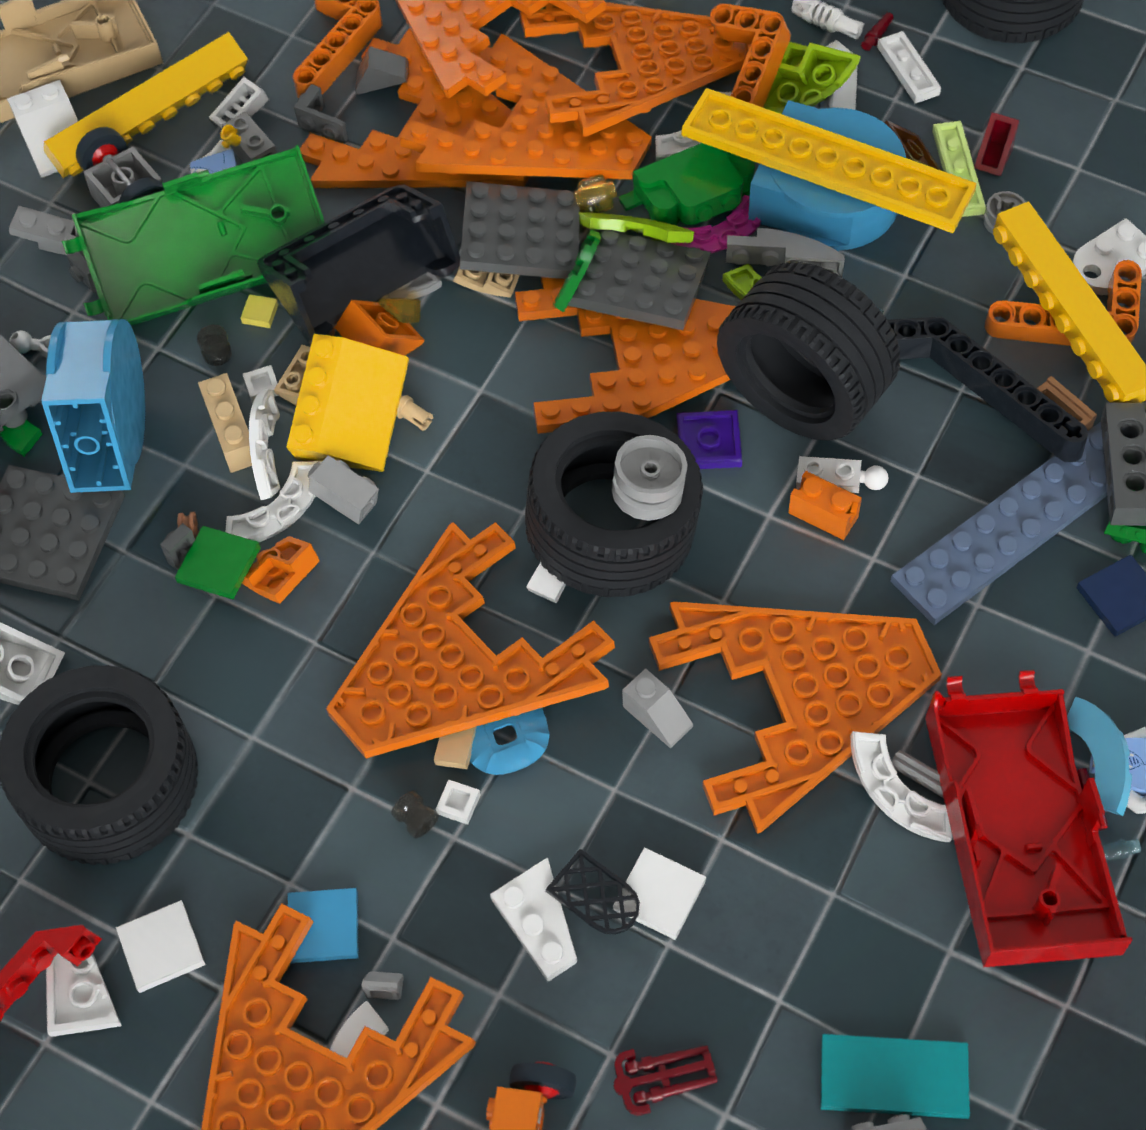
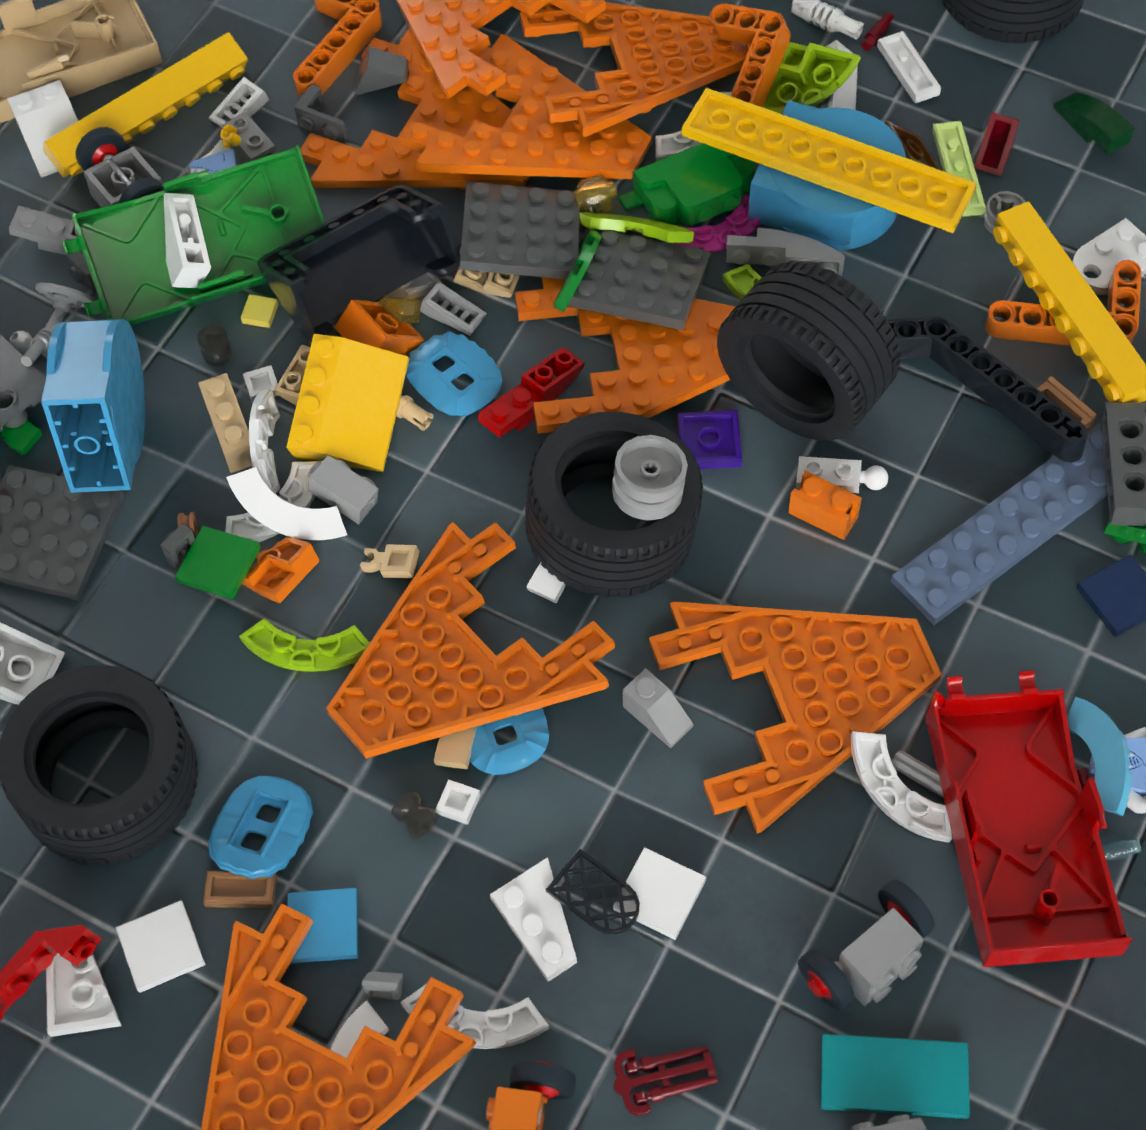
(62, 303): none -> light grey dish
(185, 243): none -> white slope
(238, 891): none -> medium nougat tile
(239, 819): none -> dark azure piece
(281, 515): none -> white tile
(302, 654): none -> lime tile
(395, 562): none -> tan plate
(437, 386): none -> dark azure piece
(449, 297): none -> light grey slope
(495, 1027): none -> white tile
(539, 384): none -> red slope
(877, 956): none -> brick
(1095, 121): none -> dark green slope

